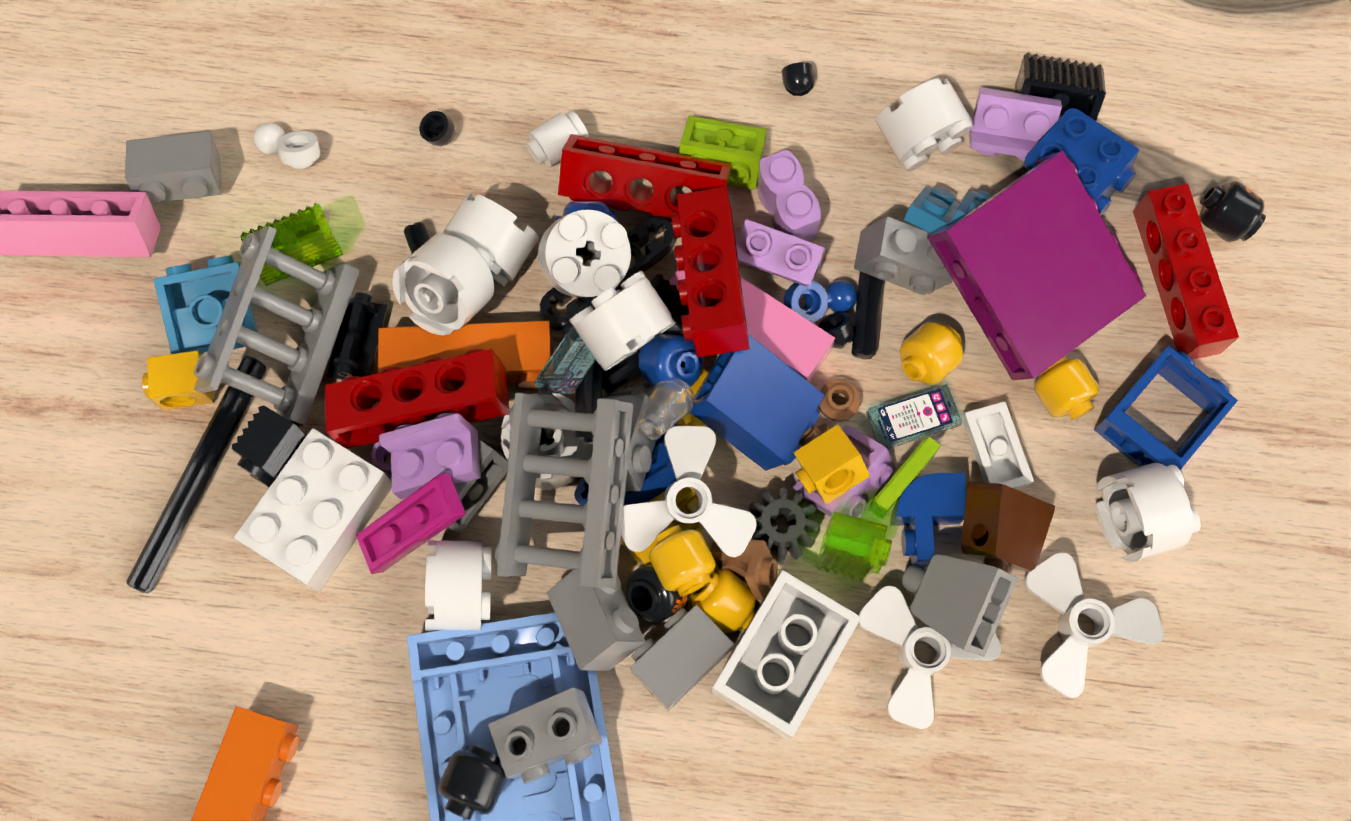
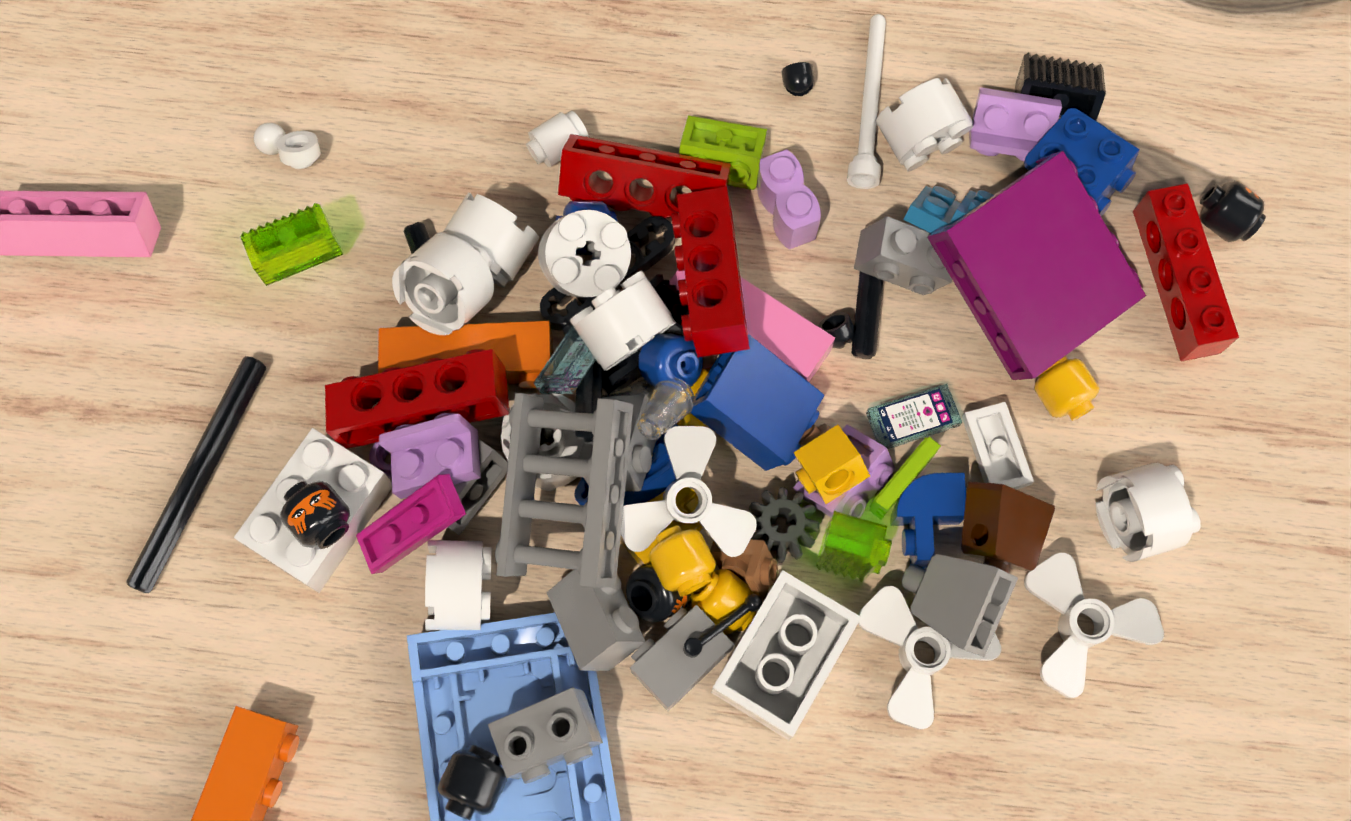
(172, 381): yellow brick -> none
(174, 166): light grey brick -> none
(195, 301): dark azure plate -> none
(267, 445): black brick -> none
(315, 514): none -> black head
(319, 323): light grey fence -> none
(357, 338): black hinge -> none
(437, 124): black hinge -> none
(693, 646): none -> black hinge
(779, 253): lavender bracket -> none
(838, 296): blue plate -> none
(839, 412): medium nougat plate -> none
(864, 169): none -> white piece
(931, 353): yellow head -> none
(1182, 373): blue window -> none

